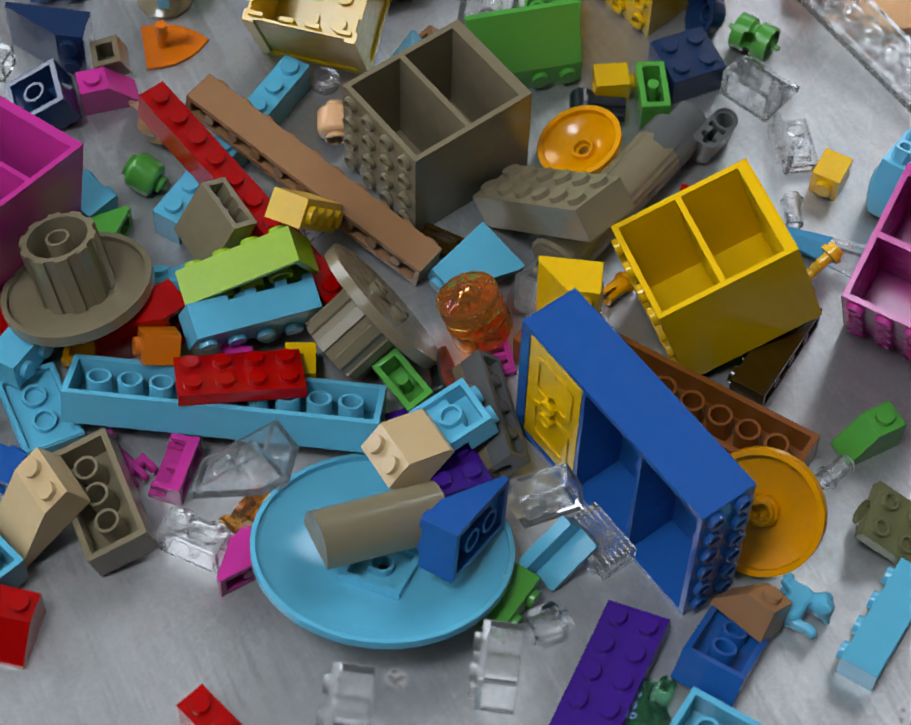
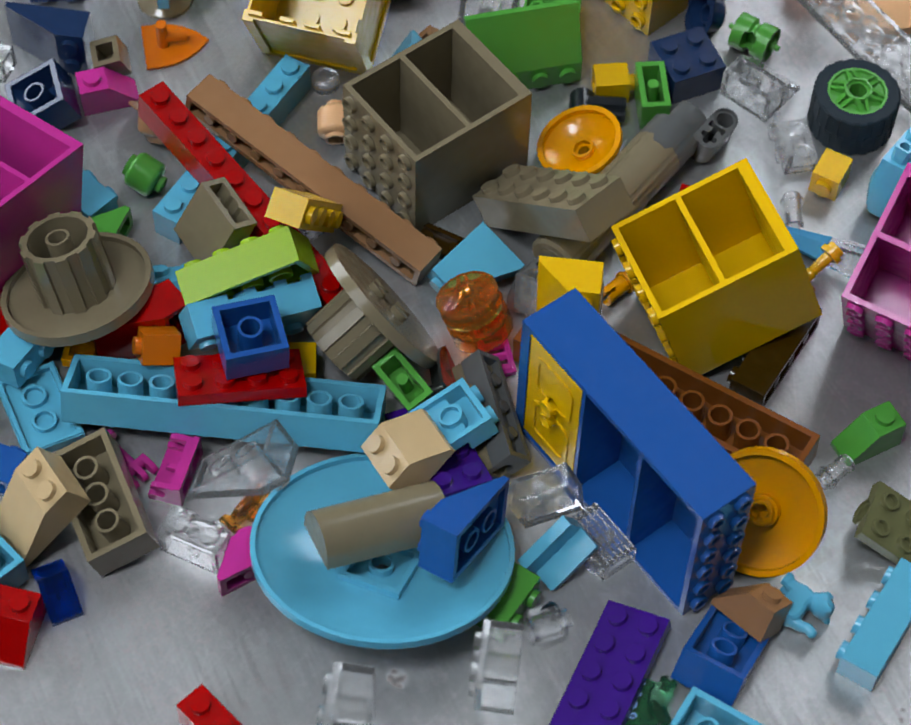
(57, 592): none -> clear blue slope
(250, 337): none -> blue brick
(853, 106): none -> black wheel

